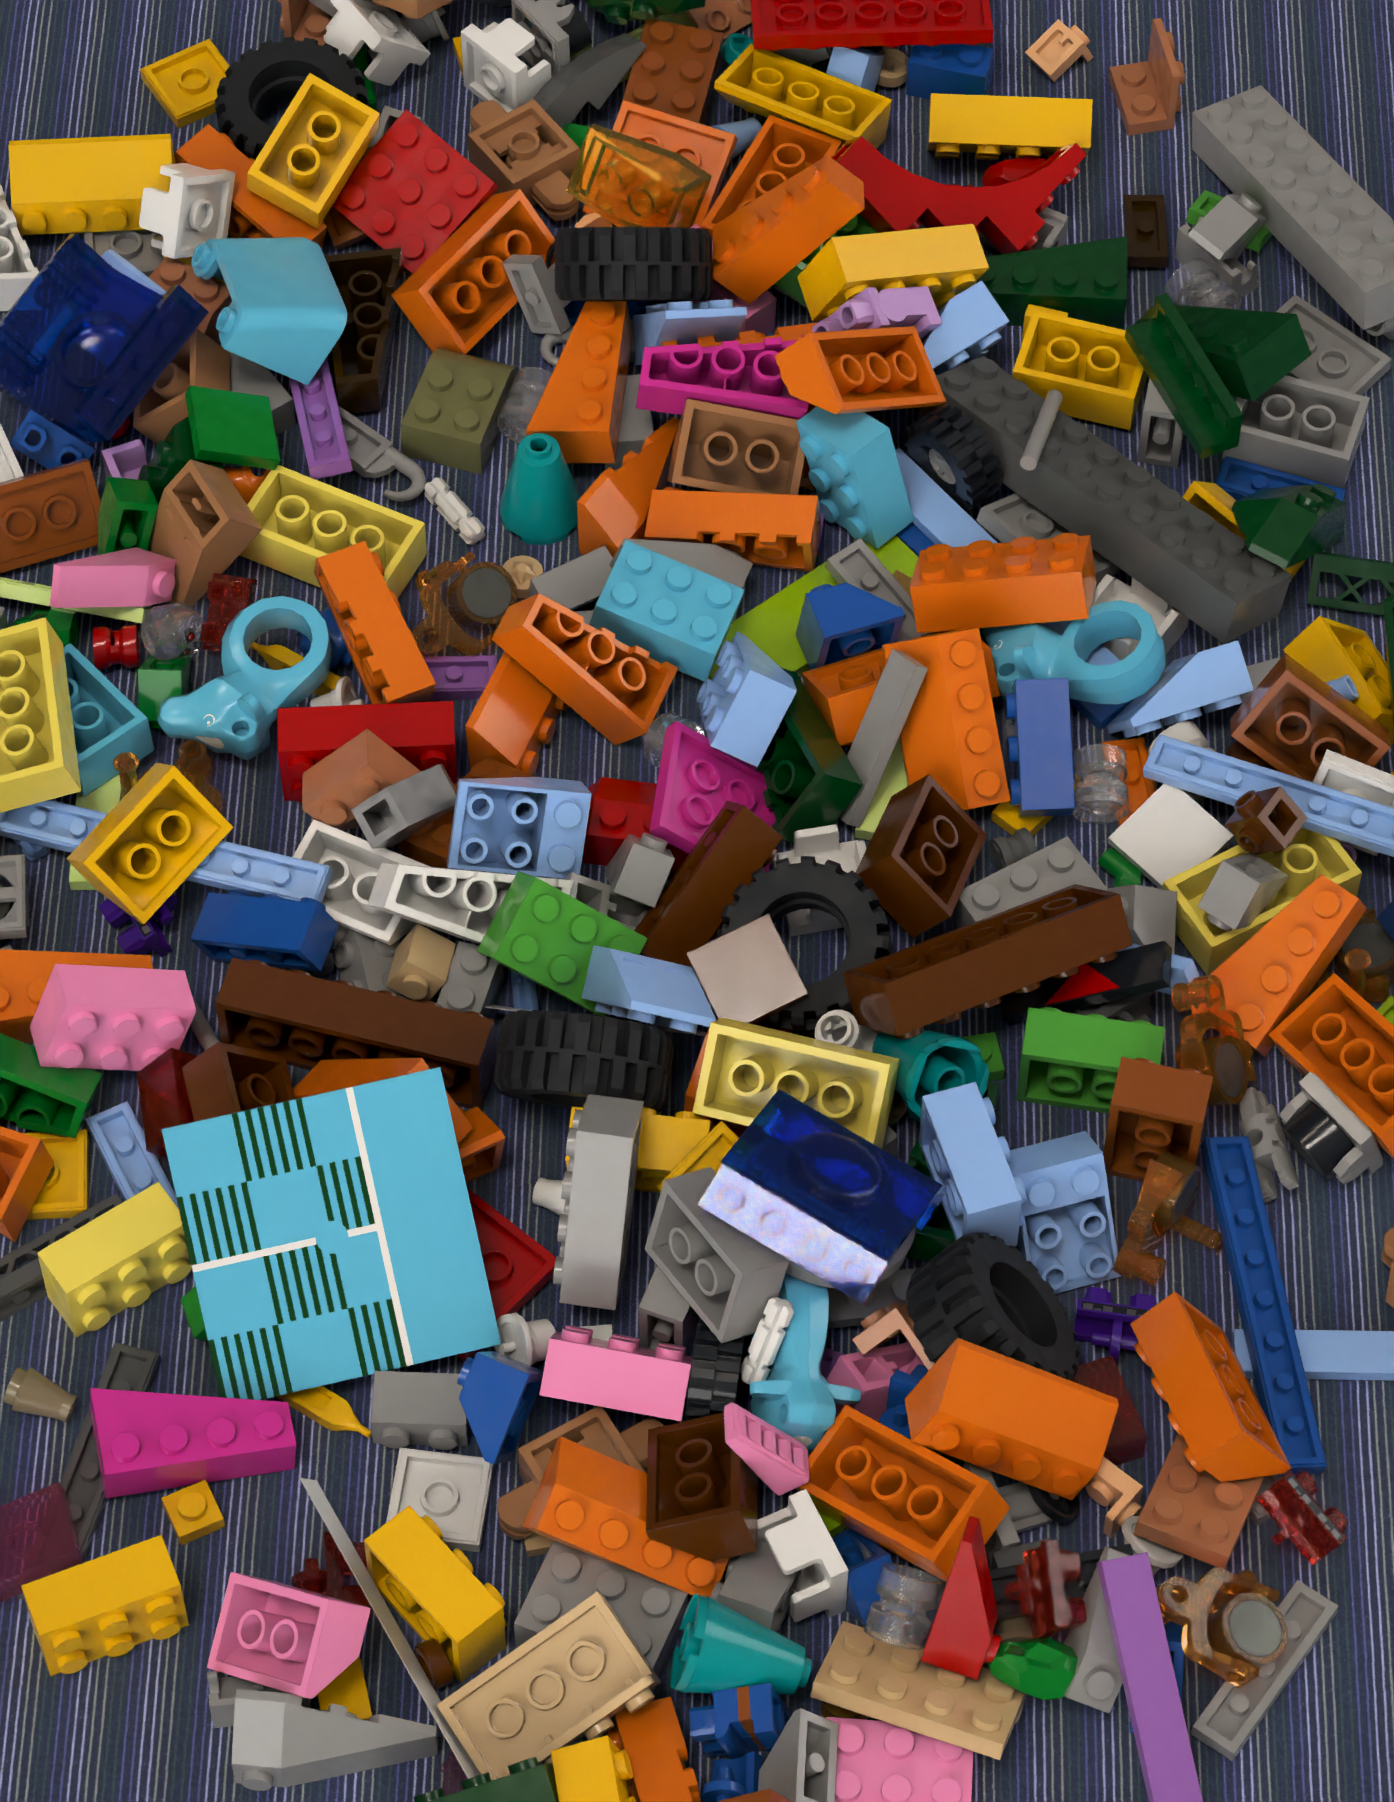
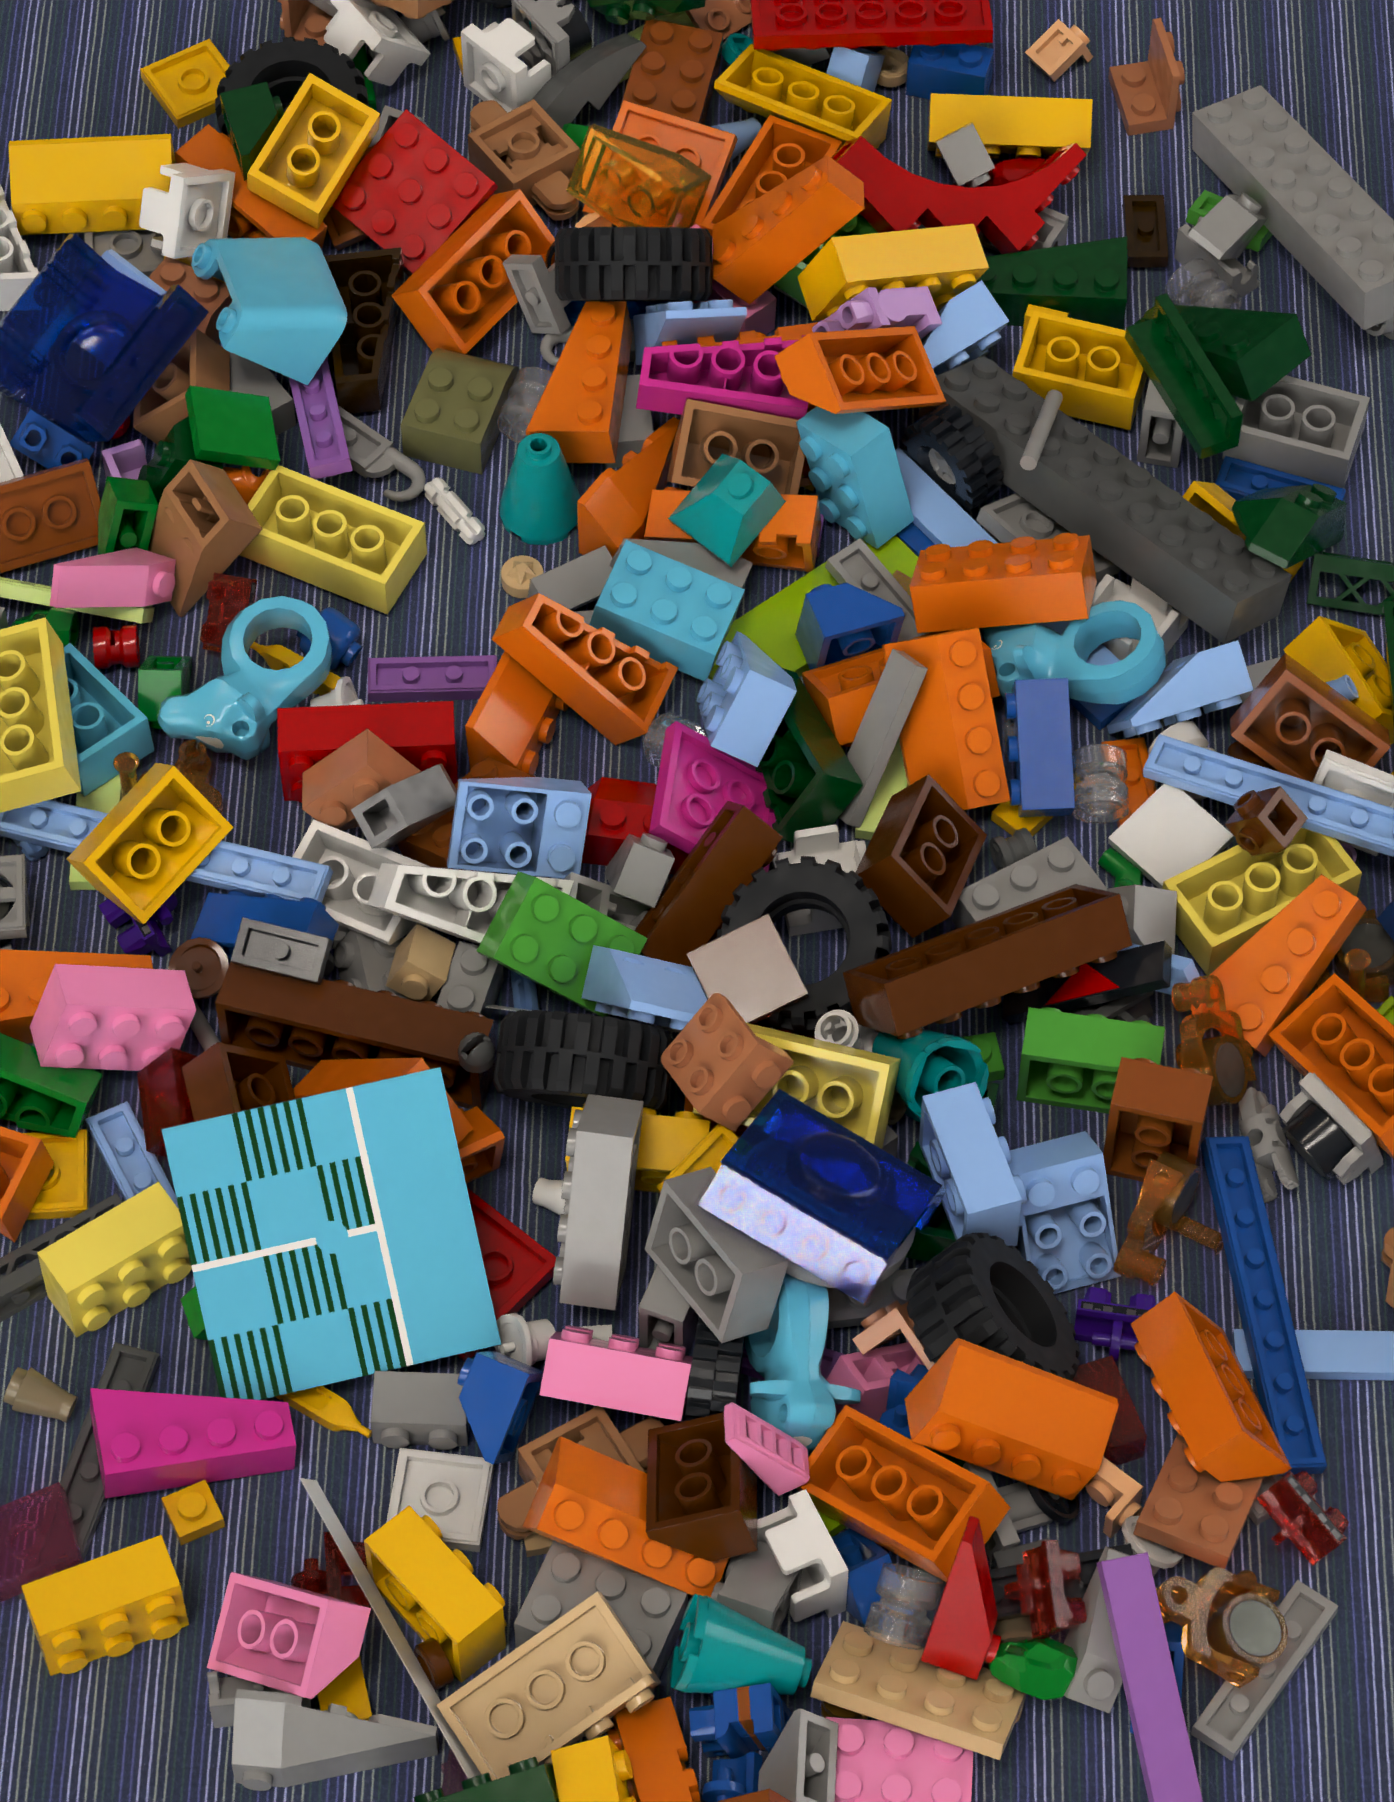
(172, 631): clear head -> none
(203, 964): none -> reddish brown piece
(250, 120): none -> dark green slope
(281, 951): none -> plate
(373, 627): orange wedge -> none
(474, 597): clear orange piece -> none
(481, 1057): none -> dark grey hinge
(723, 1063): none -> nougat bracket
(728, 508): none -> teal slope
(766, 1340): white axle -> none
(966, 156): none -> light grey brick
(1241, 891): light grey slope -> none
(1338, 355): light grey plate -> none

